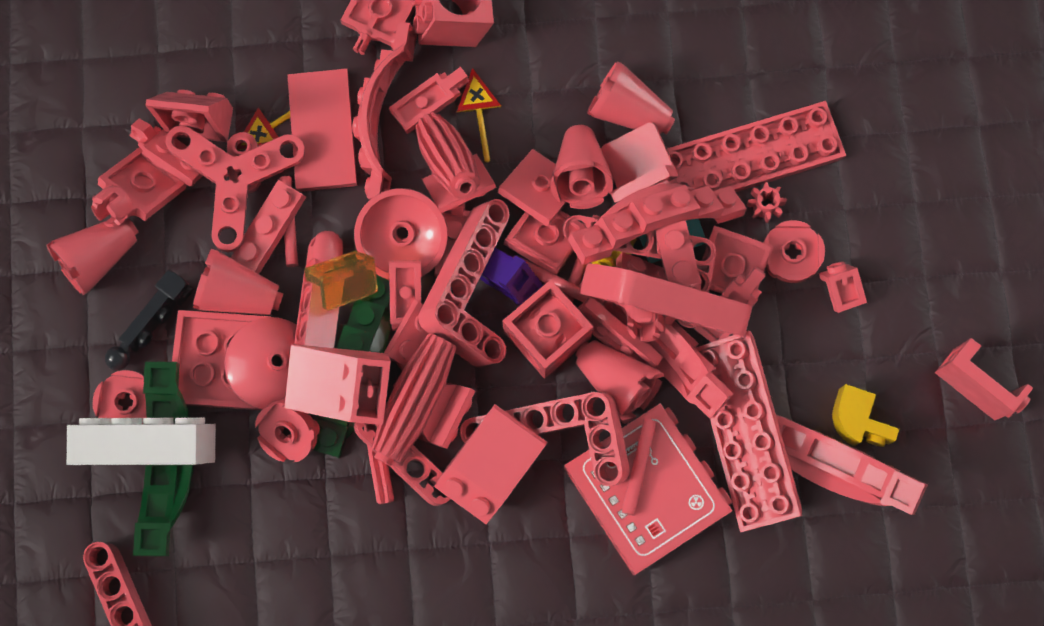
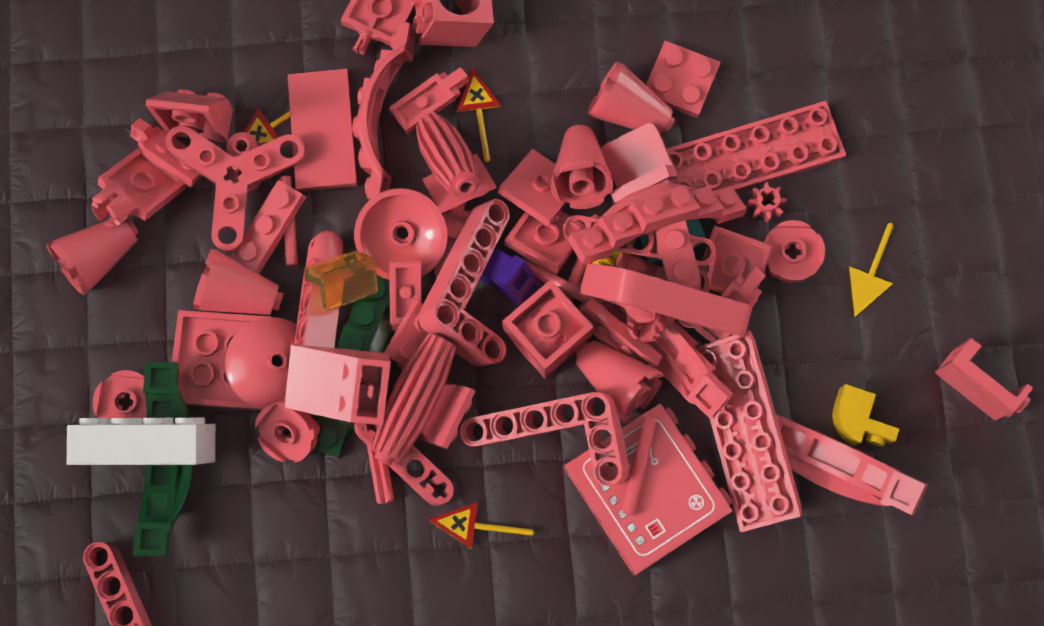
(158, 310): black plate -> none
(461, 524): none -> piece
(490, 464): coral slope -> none
(682, 78): none -> coral plate
(843, 286): coral bracket -> none
(866, 286): none -> yellow piece

